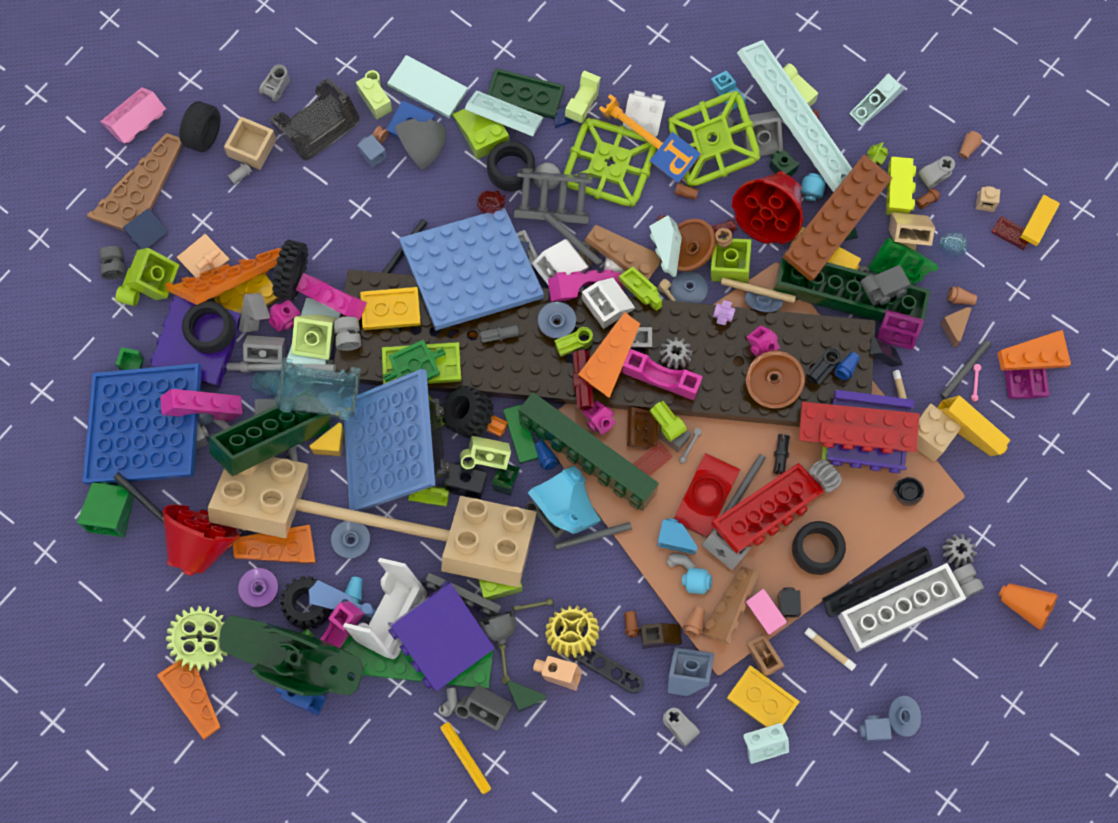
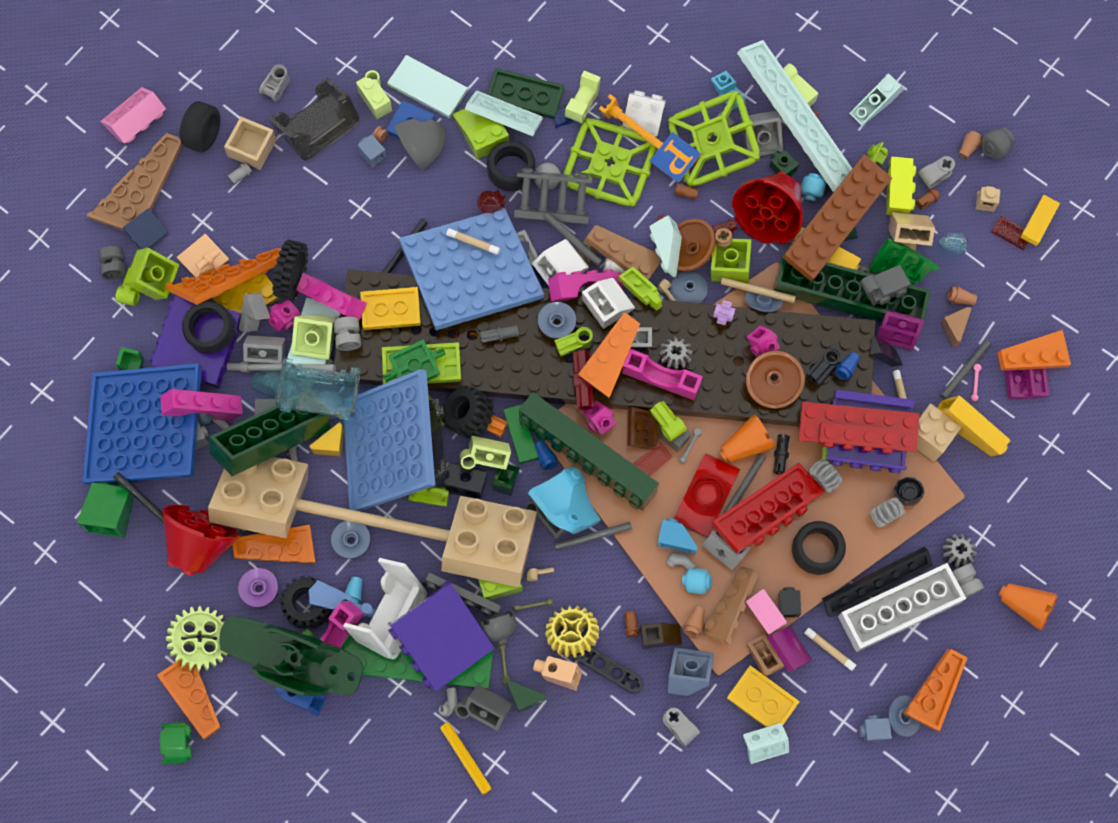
(175, 743): none -> green brick
(473, 241): none -> tan bar
(532, 574): none -> tan hand
(747, 441): none -> orange cone
(789, 649): none -> magenta slope
(887, 512): none -> light grey gear
(936, 693): none -> orange wing
(997, 143): none -> dark grey piece

